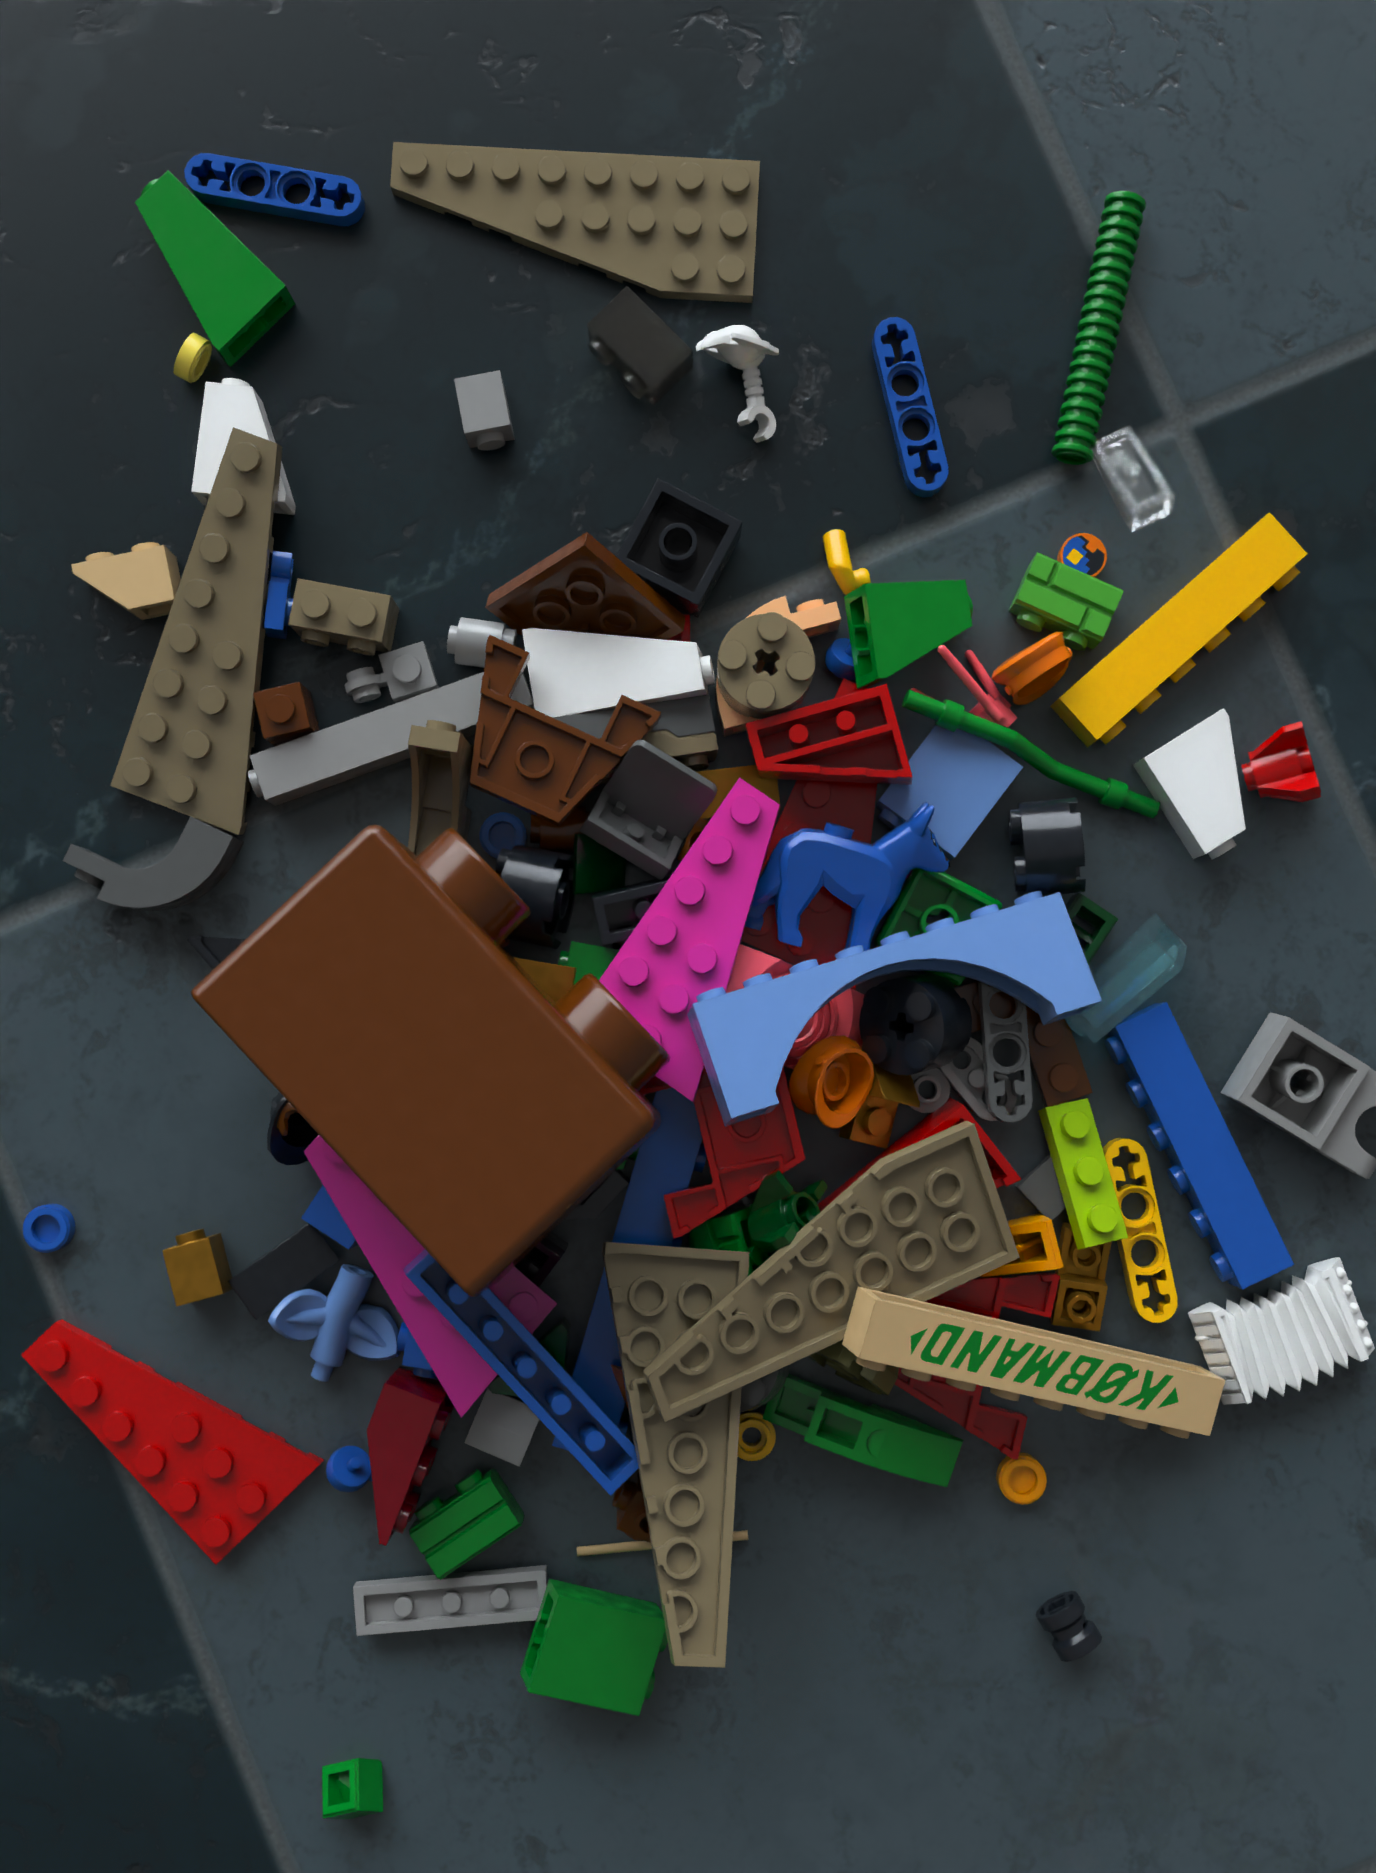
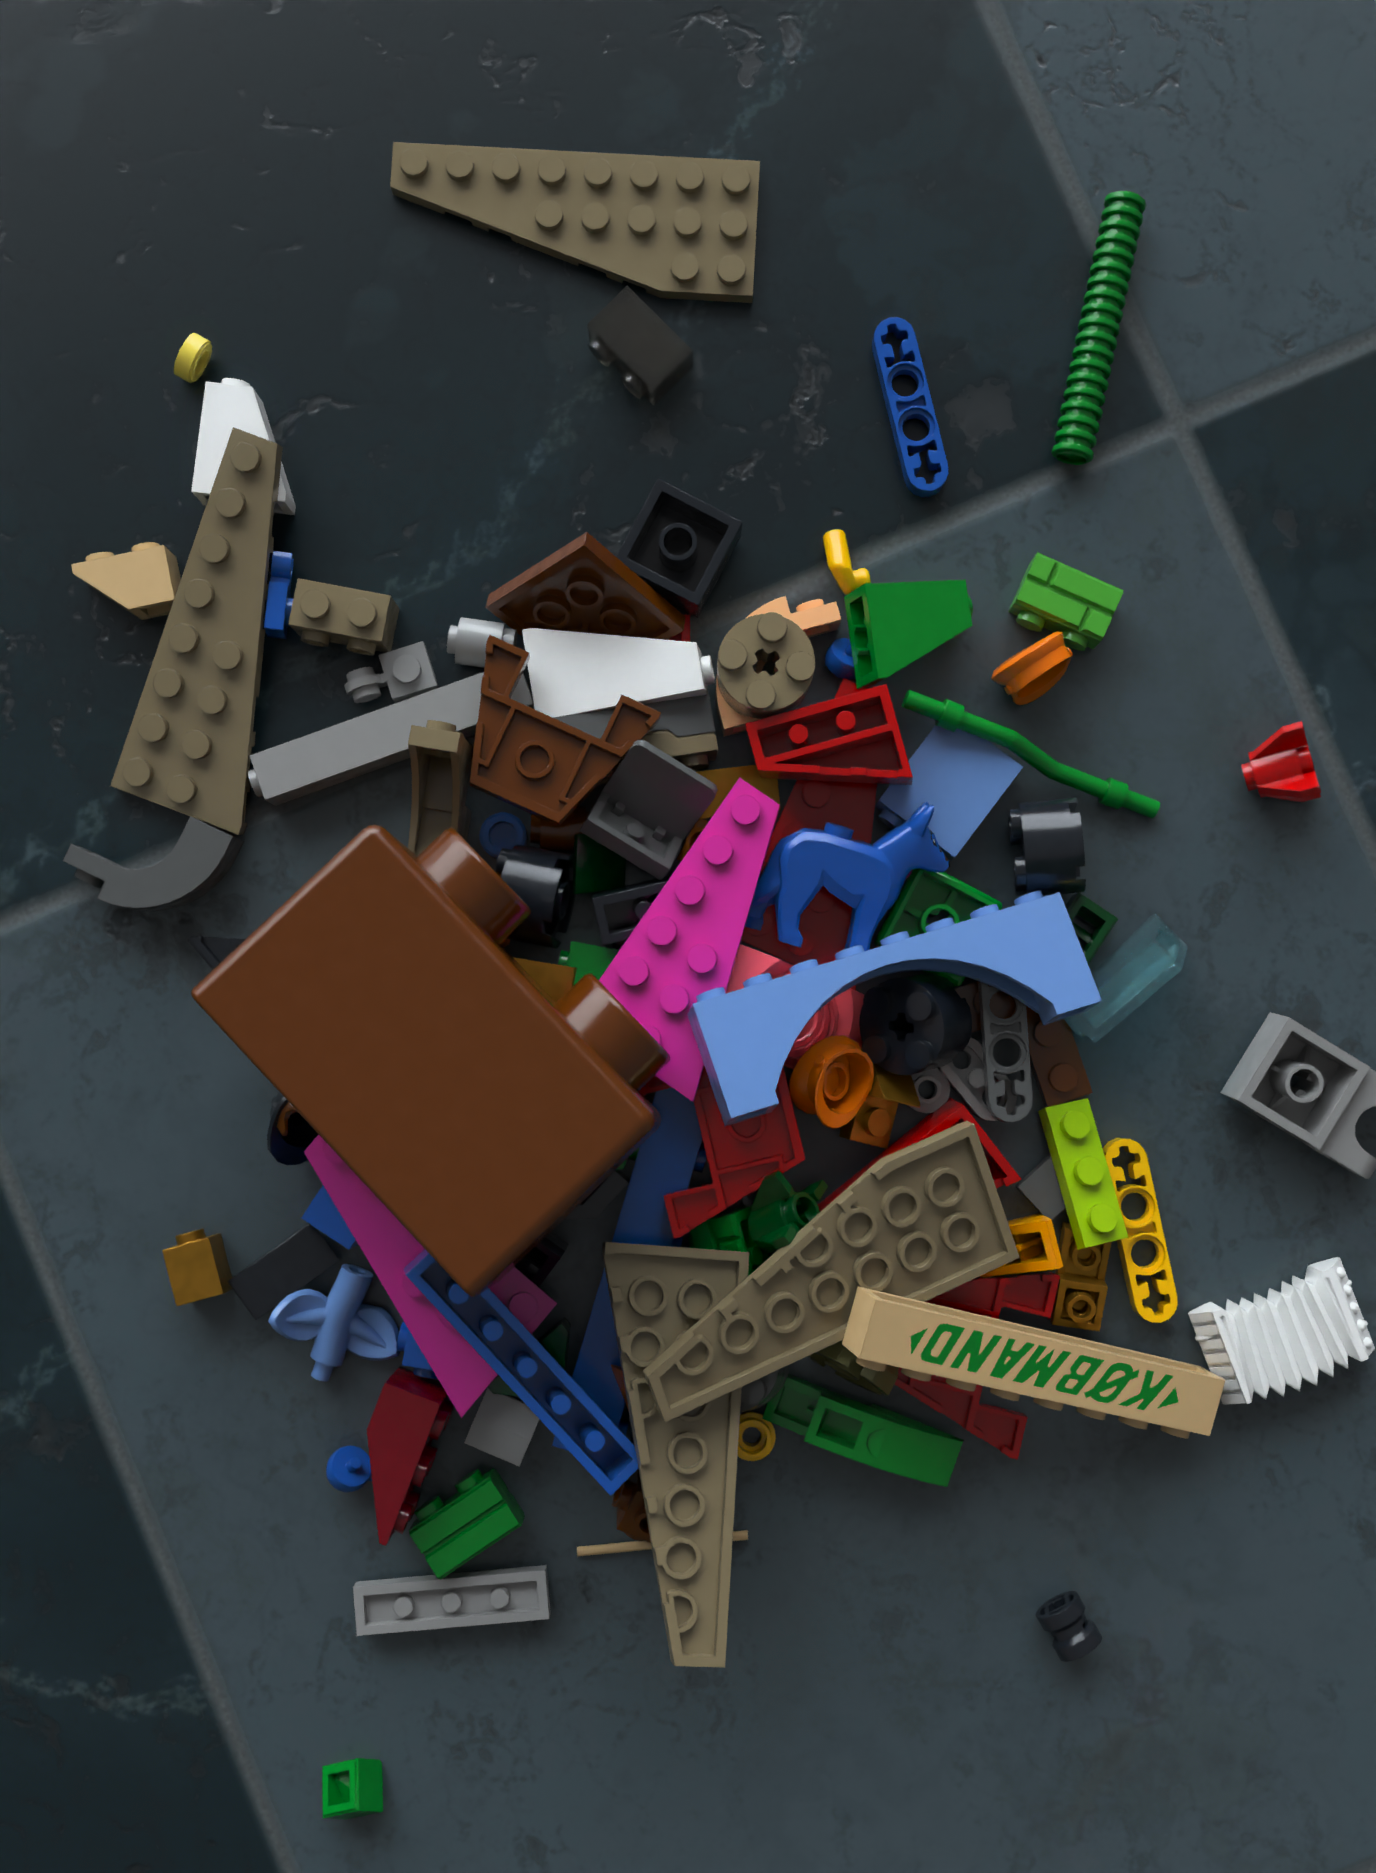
(49, 1228): blue tile -> none
(182, 1447): red wing -> none
(220, 276): green slope -> none
(273, 196): blue beam -> none
(286, 713): reddish brown brick -> none
(484, 410): light grey brick -> none
(594, 1648): green brick -> none
(745, 351): white piece -> none
(989, 706): coral plant -> none
(1021, 1479): light orange tile -> none
(1083, 553): tile -> none
(1133, 479): clear slope -> none
(1180, 629): yellow brick -> none
(1198, 786): white slope -> none
(1198, 1147): blue brick -> none

